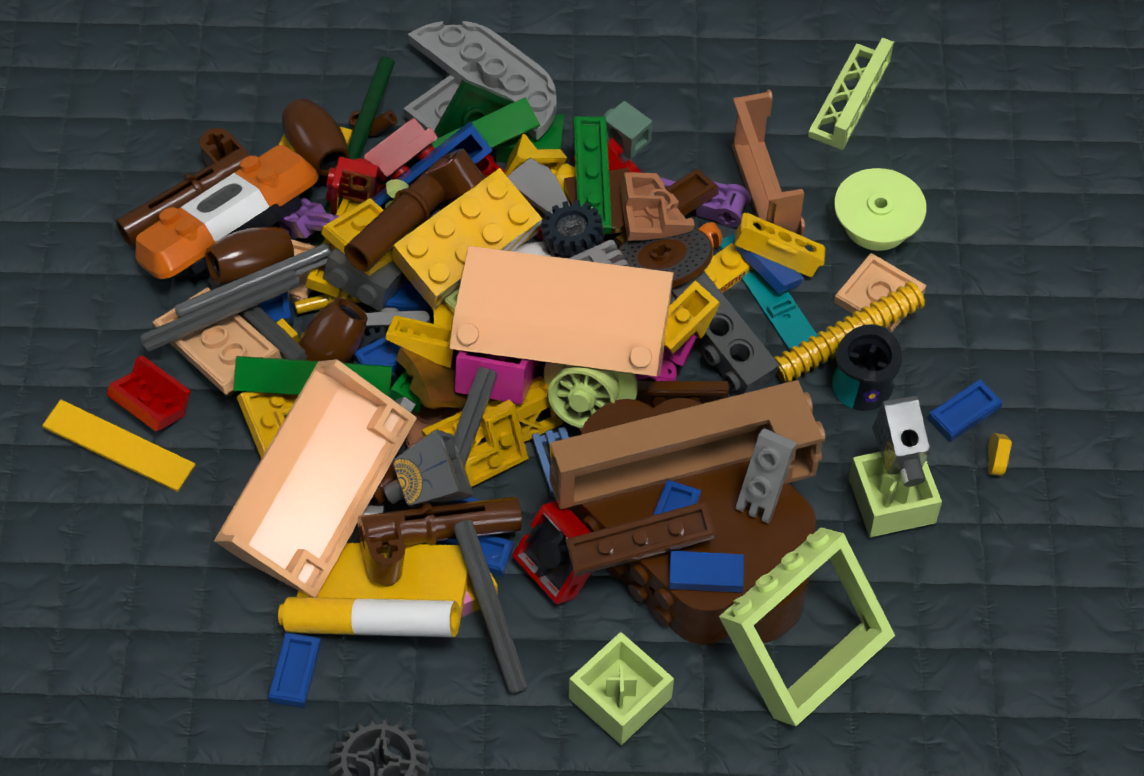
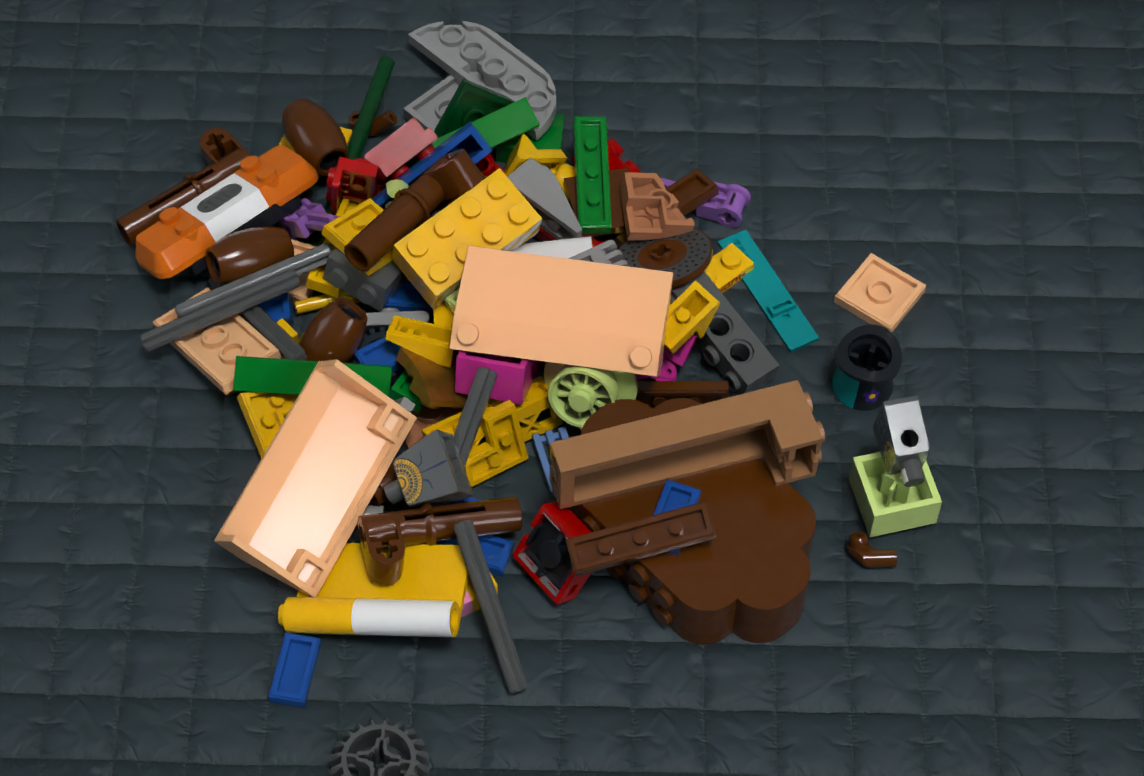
(119, 445): yellow piece -> none
(150, 394): red bracket -> none
(567, 220): black bush -> none
(621, 688): yellowish green brick -> none
(629, 128): sand green brick -> none
(706, 571): blue tile -> none
(713, 233): orange hinge -> none
(757, 169): nougat piece -> none
(766, 474): light grey hinge -> none
(776, 275): blue tile -> none
(779, 245): yellow piece -> none
(819, 348): yellow piece -> none
(839, 663): yellowish green window -> none
(856, 98): yellowish green fence -> none
(867, 555): none -> reddish brown arm
(879, 208): yellowish green piece -> none
(965, 410): blue tile -> none
(998, 454): yellow tile -> none

